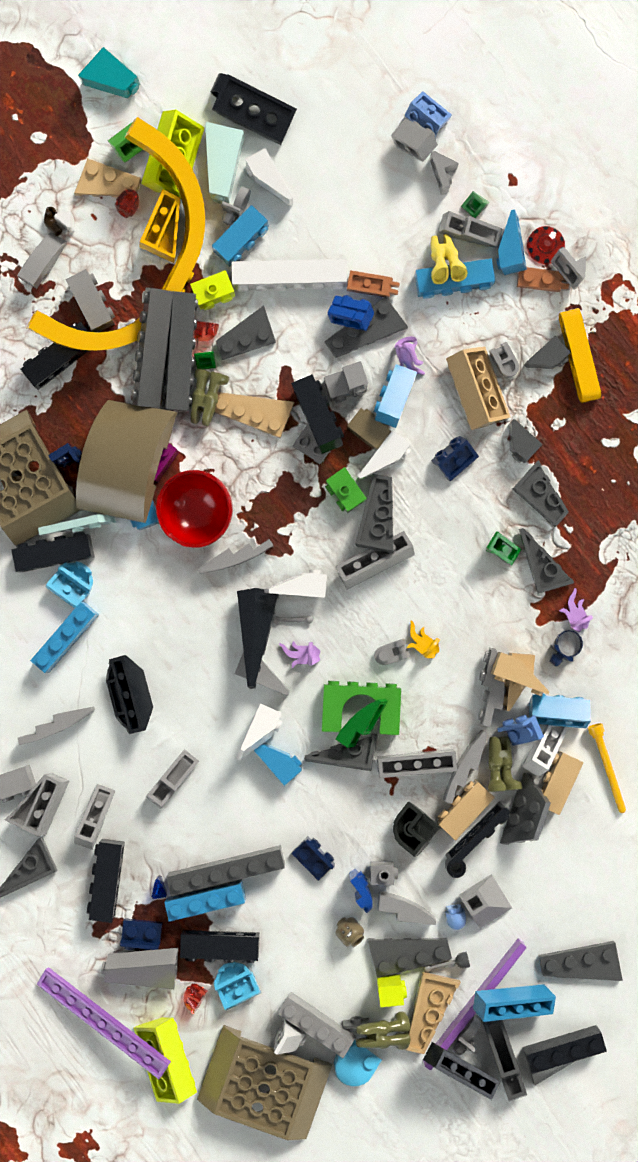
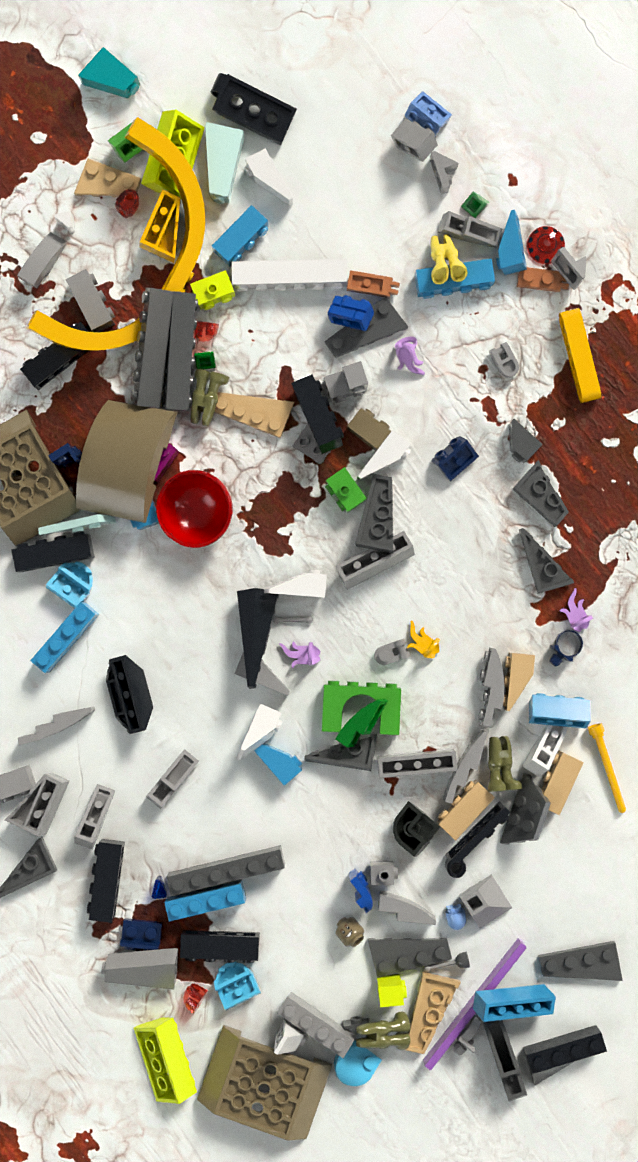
(50, 222): dark brown arm -> none
(103, 1023): medium lavender tile -> none
(228, 559): light grey slope -> none
(238, 207): light grey piece -> none
(247, 335): dark grey wing -> none
(313, 858): dark blue bracket -> none
(394, 395): brick -> none
(461, 1070): black brick -> none
(477, 387): tan slope -> none
(503, 548): green slope -> none
(516, 671): tan slope -> none
(522, 729): medium blue bracket -> none
(549, 356): dark grey slope -> none

